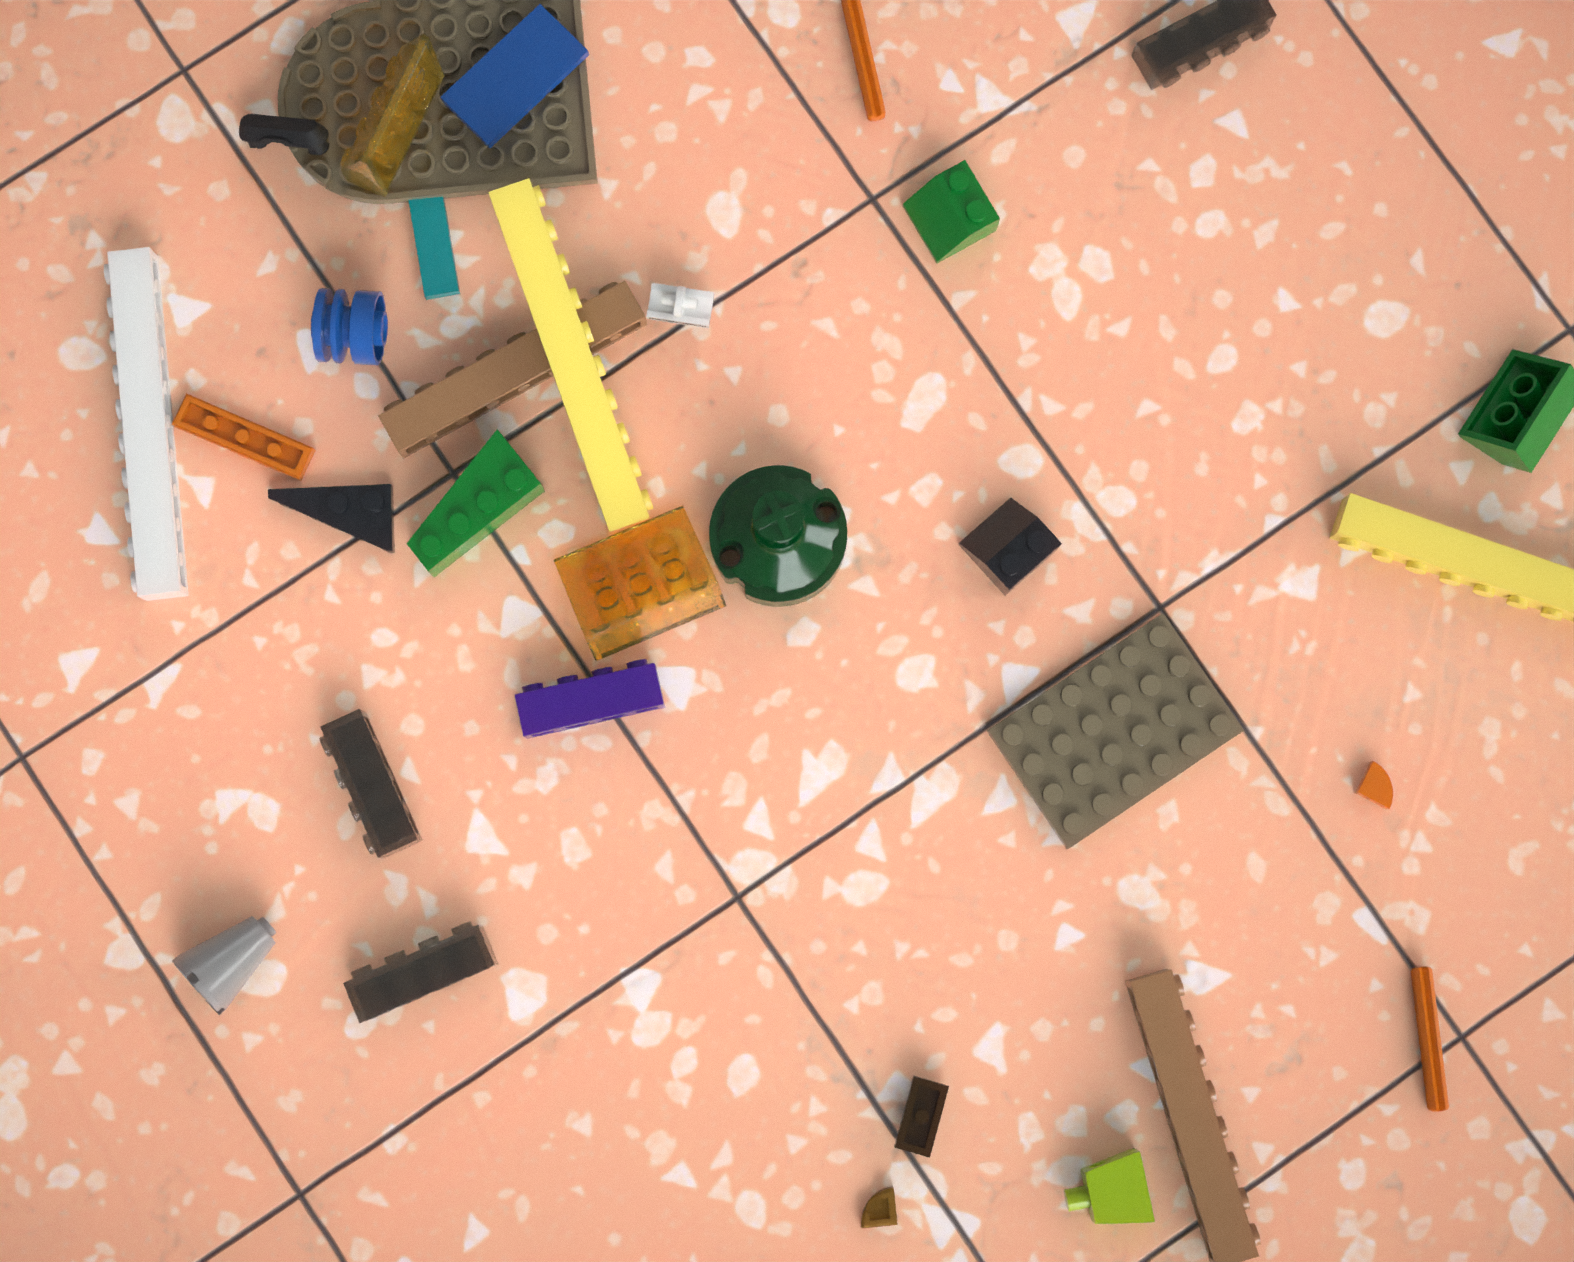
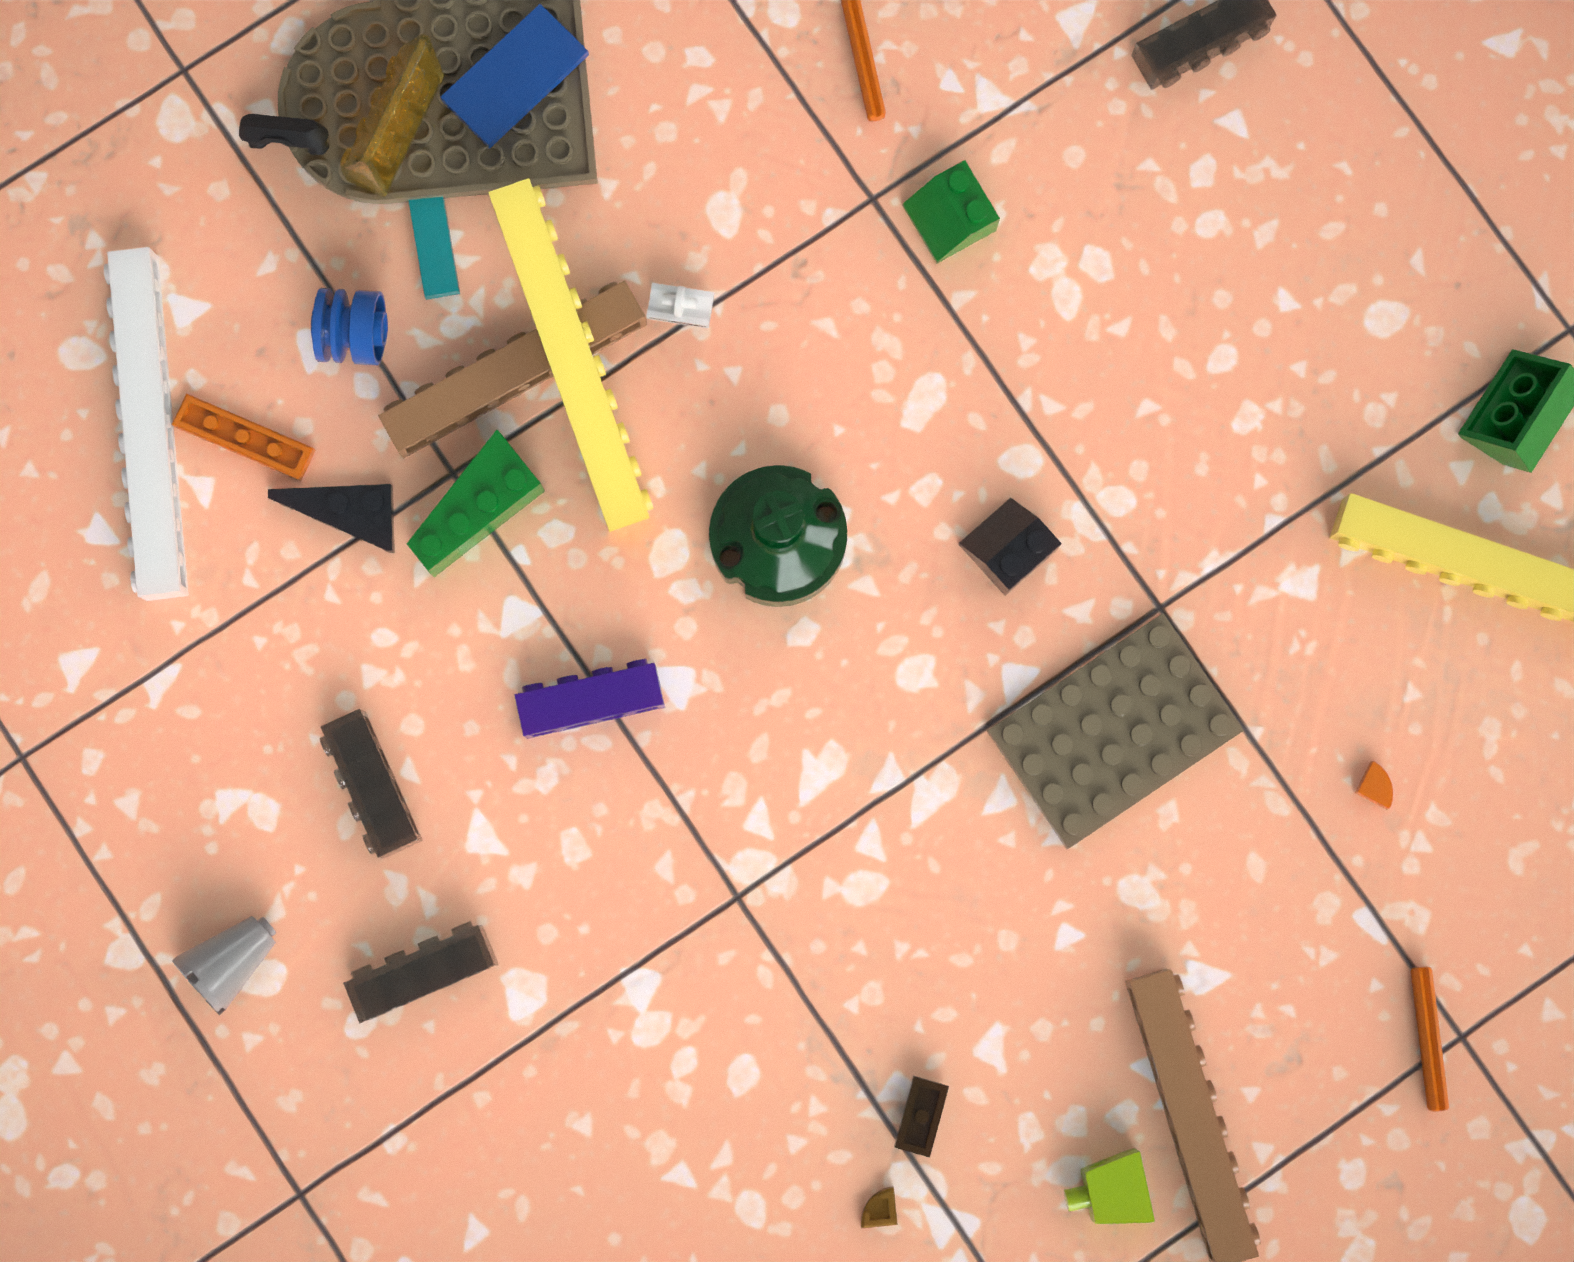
(639, 583): clear yellow slope -> none

